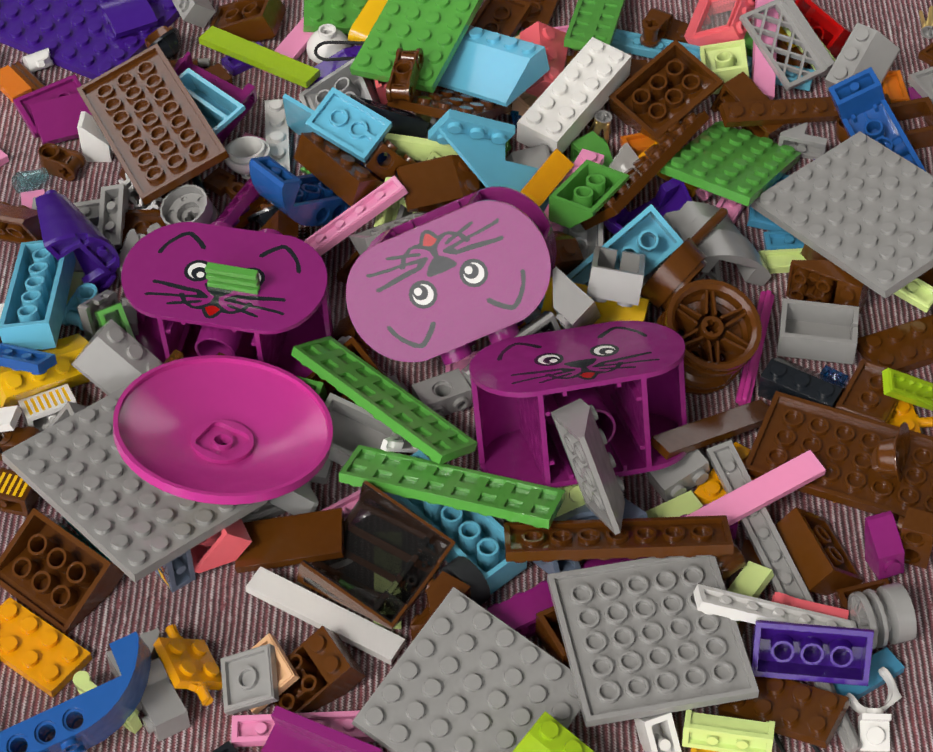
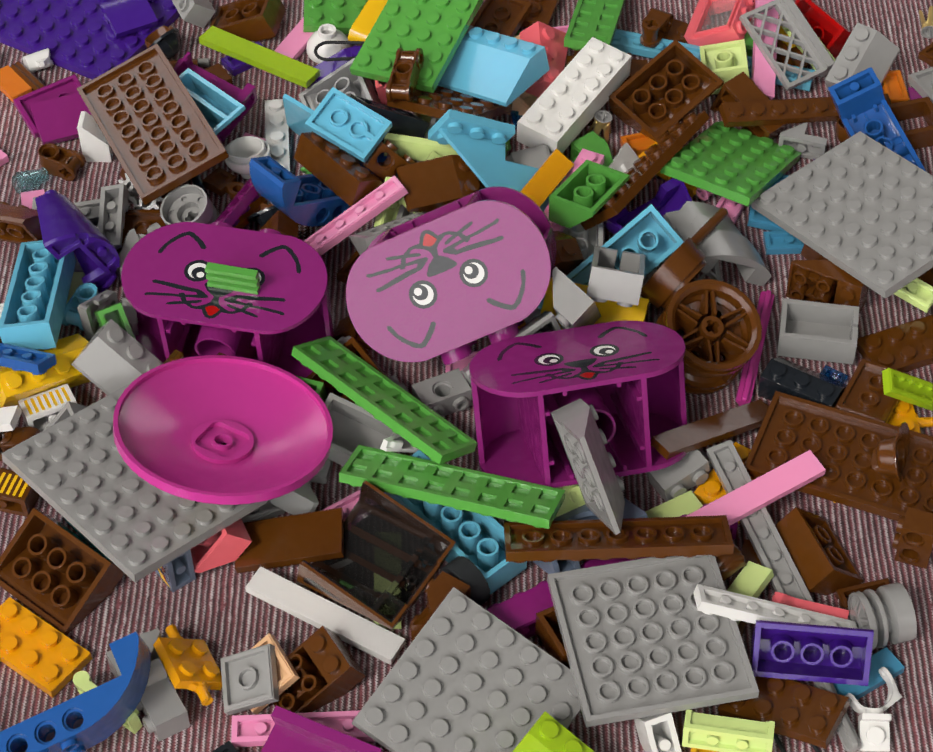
(780, 260): yellowish green tile -> none
(883, 545): magenta slope -> none

